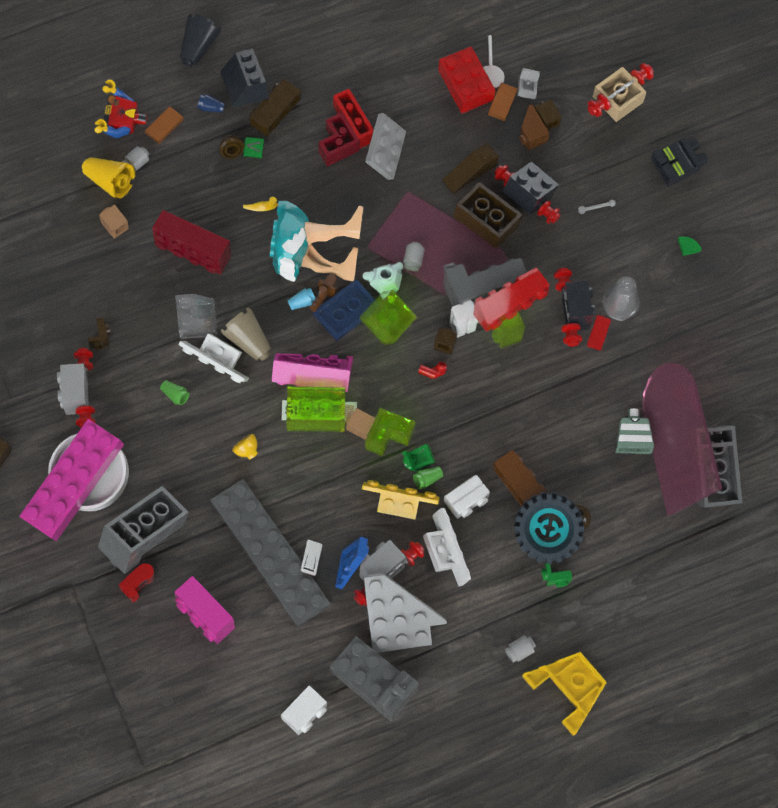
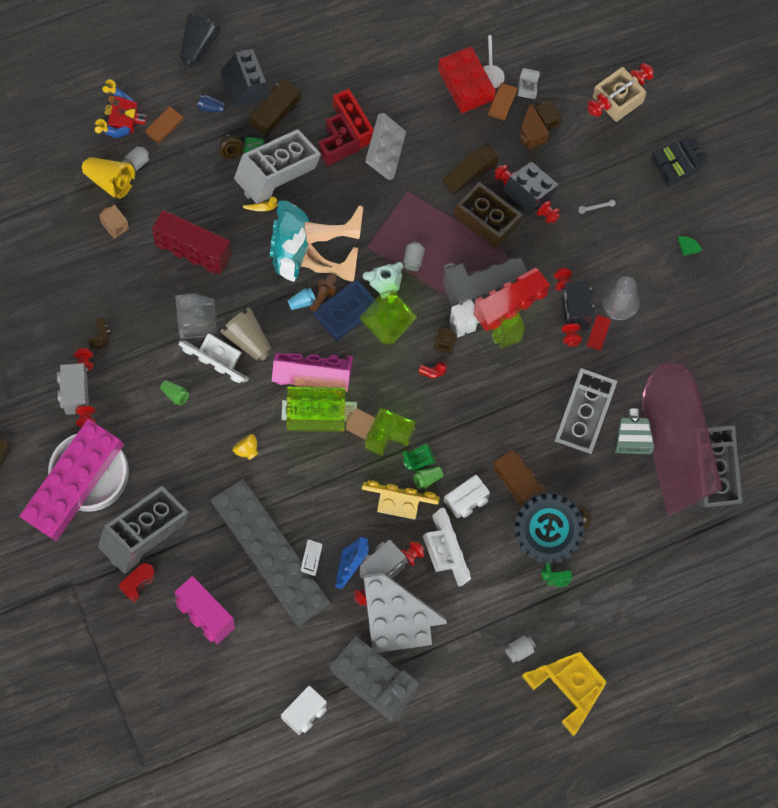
(275, 164): none -> light grey hinge
(585, 411): none -> light grey hinge

